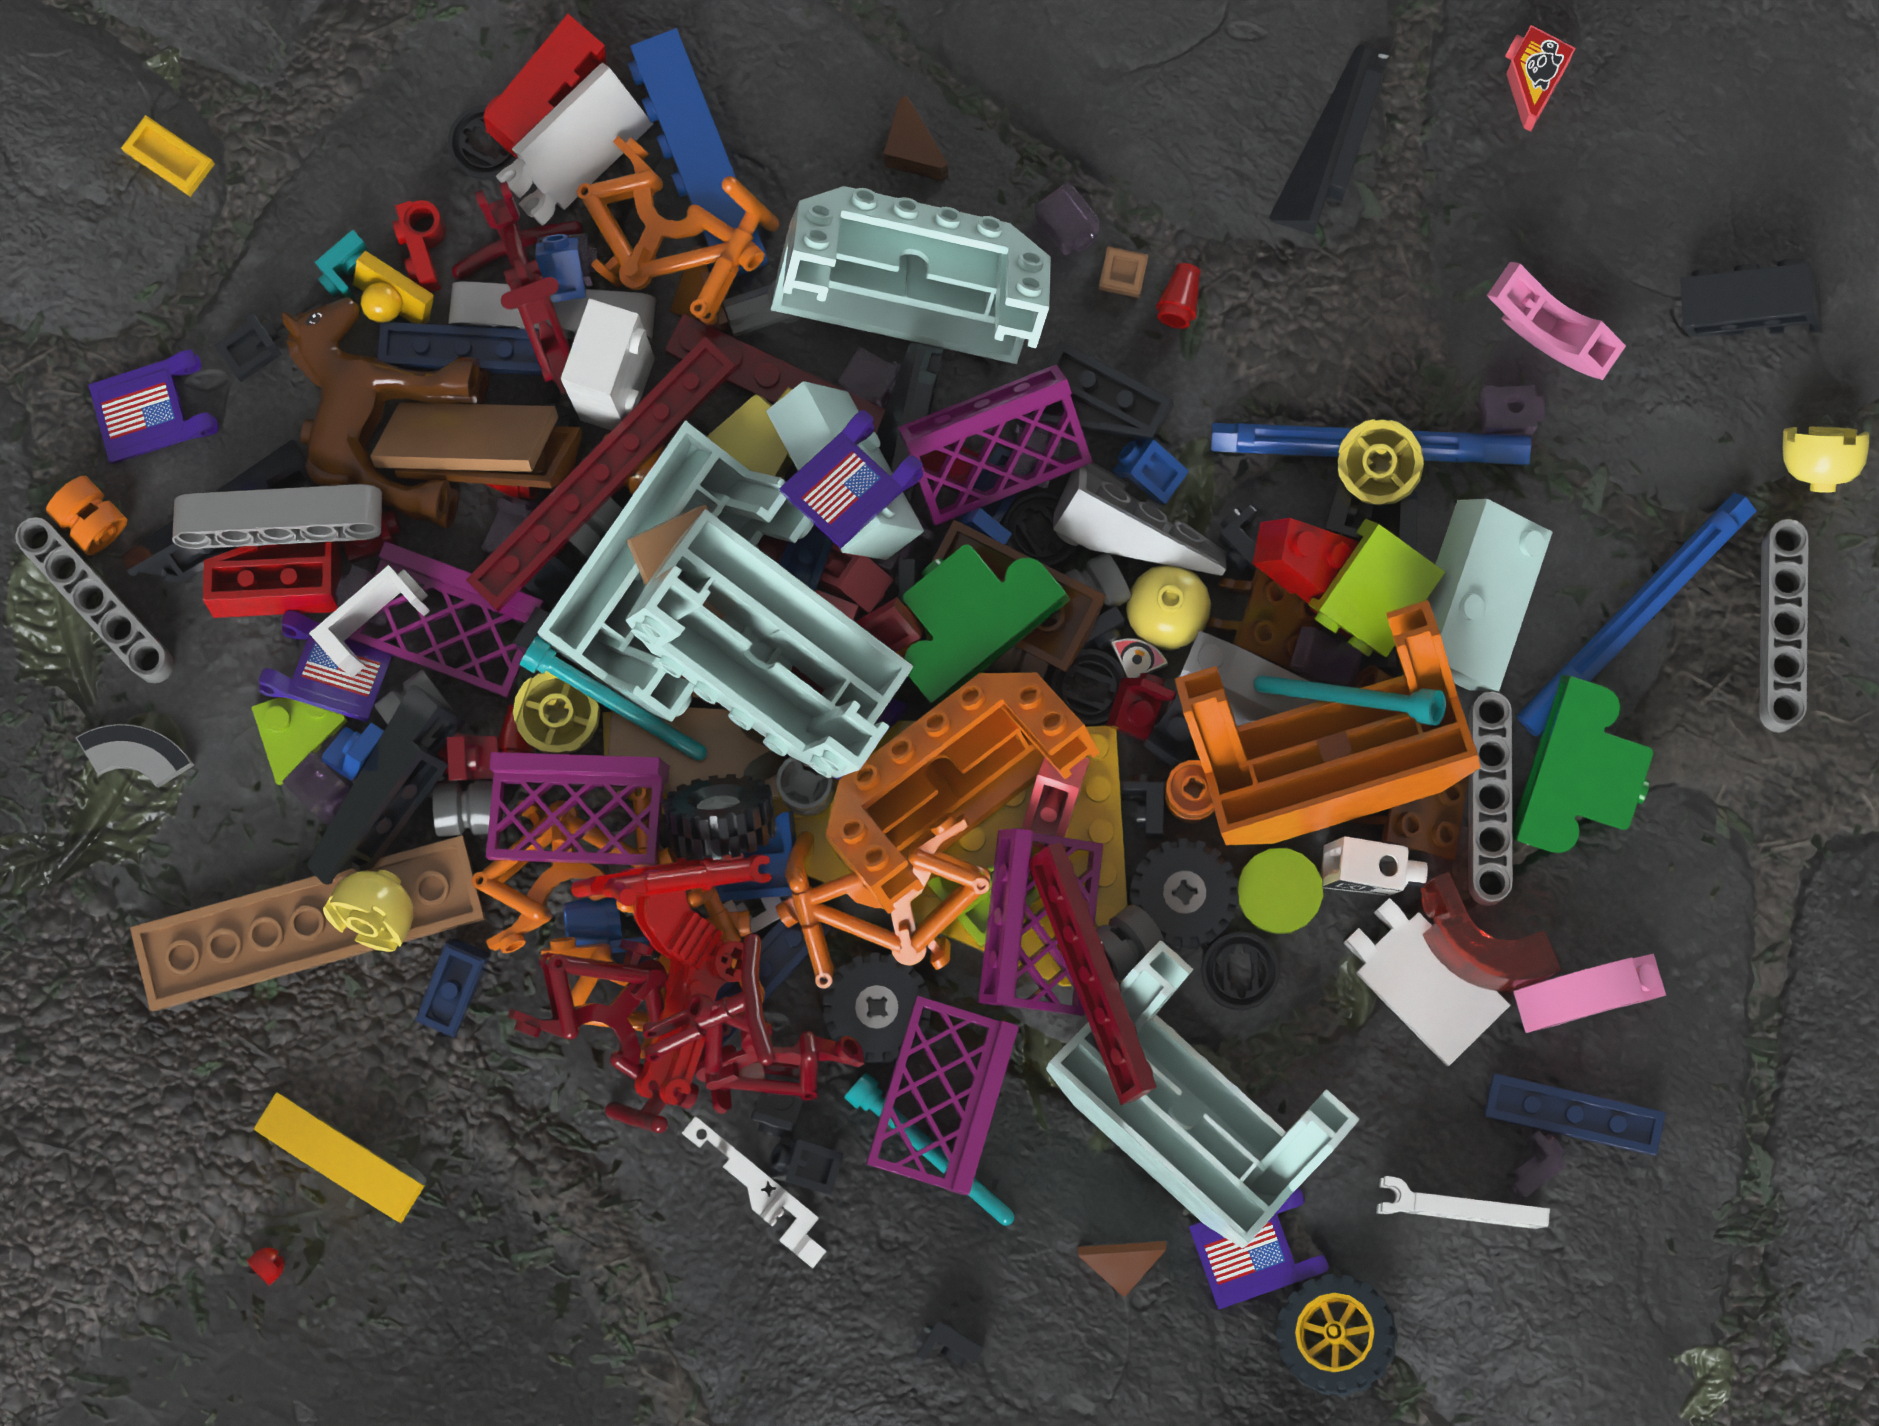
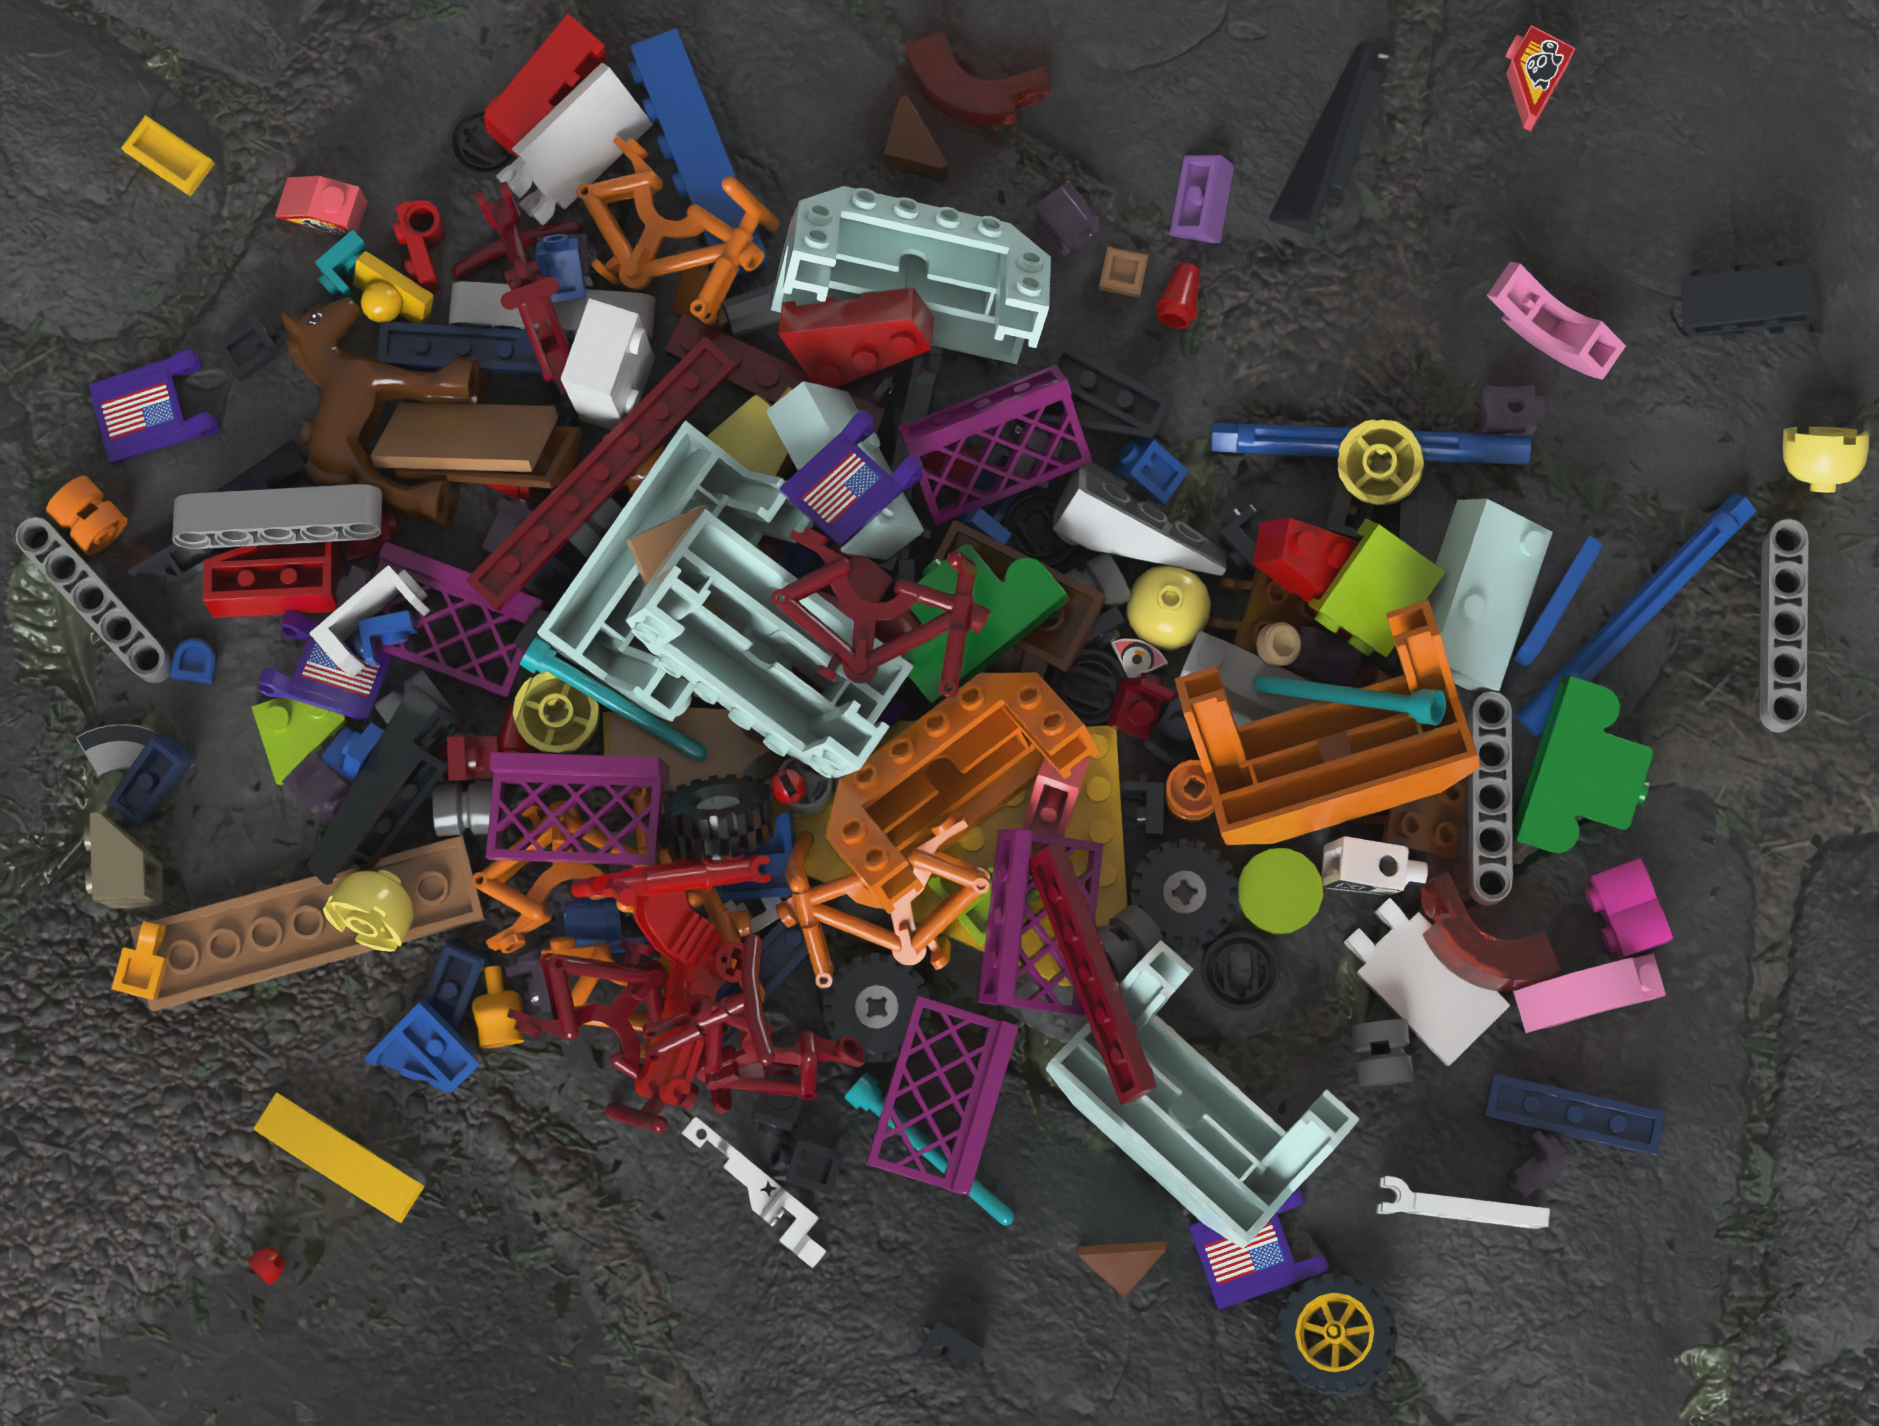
(121, 868): none -> dark tan slope
(141, 970): none -> light orange plate
(151, 778): none -> dark blue slope
(194, 662): none -> blue tile
(322, 204): none -> coral slope
(389, 628): none -> blue bracket
(427, 1050): none -> blue wing
(492, 1010): none -> light orange piece
(530, 964): none -> clear purple bracket
(780, 792): none -> red hinge
(856, 336): none -> red wedge
(860, 659): none -> dark red piece
(968, 97): none -> clear red arch
(1202, 198): none -> medium lavender slope
(1278, 644): none -> tan tile
(1383, 1068): none -> dark grey wheel
(1558, 601): none -> blue tile
(1629, 909): none -> dark pink brick

